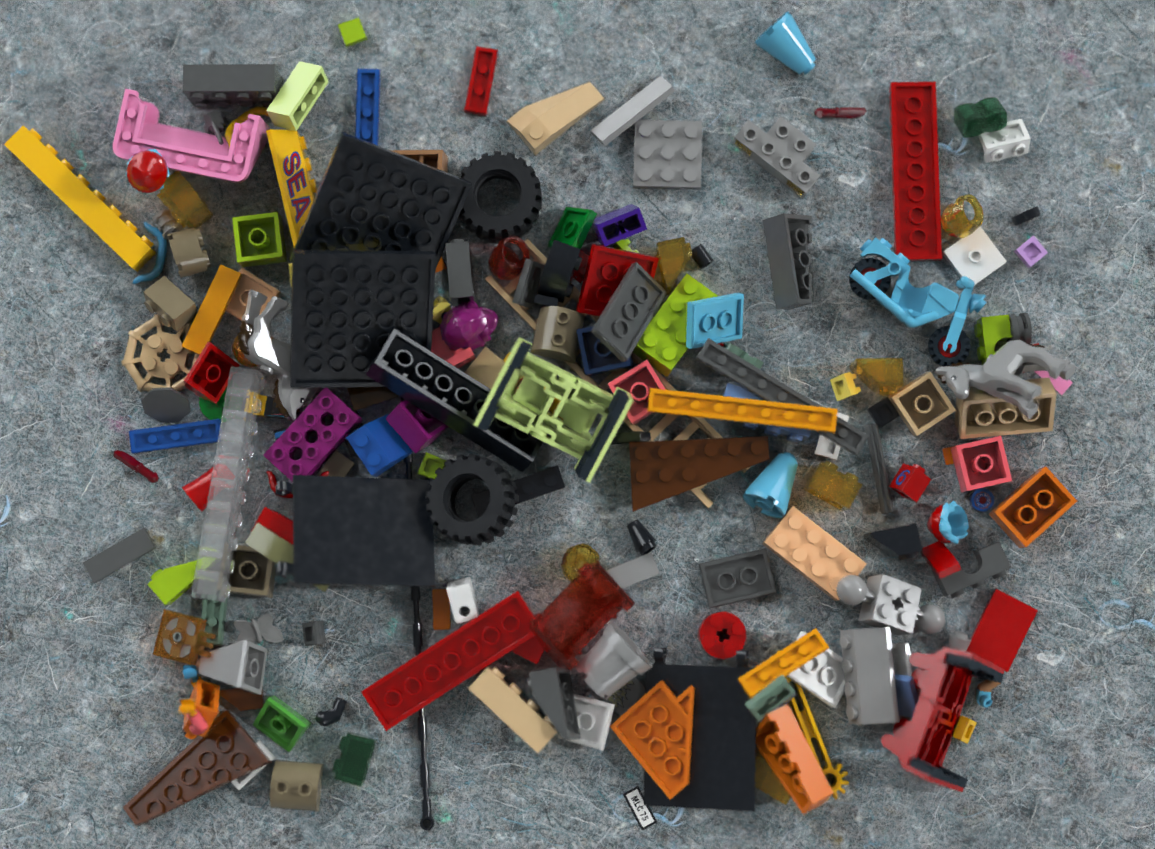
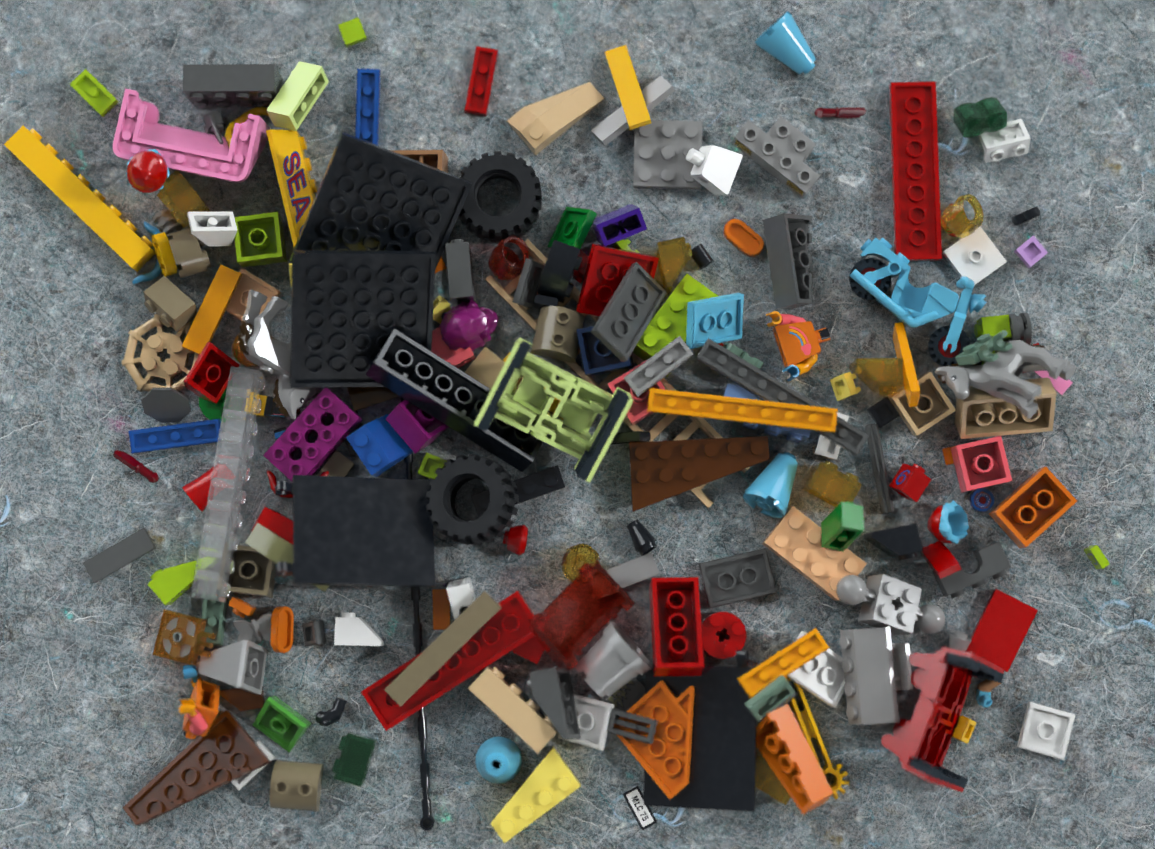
(94, 92): none -> lime plate
(164, 254): none -> yellow beam
(213, 227): none -> white slope
(241, 607): none -> orange plate
(282, 629): none -> orange tile
(355, 632): none -> white slope
(442, 648): none -> dark tan tile
(498, 749): none -> medium azure cone
(516, 539): none -> red cone
(539, 793): none -> light yellow wedge
(628, 87): none -> yellow tile
(651, 730): none -> dark grey tile
(658, 366): none -> light grey tile
(676, 626): none -> red brick
(714, 168): none -> white torso
(743, 237): none -> orange tile
(797, 342): none -> torso
(842, 526): none -> green brick
(906, 695): medium blue tile -> none
(909, 375): none -> light orange tile
(982, 349): none -> sand green plate
(1046, 730): none -> white plate
(1096, 557): none -> lime tile

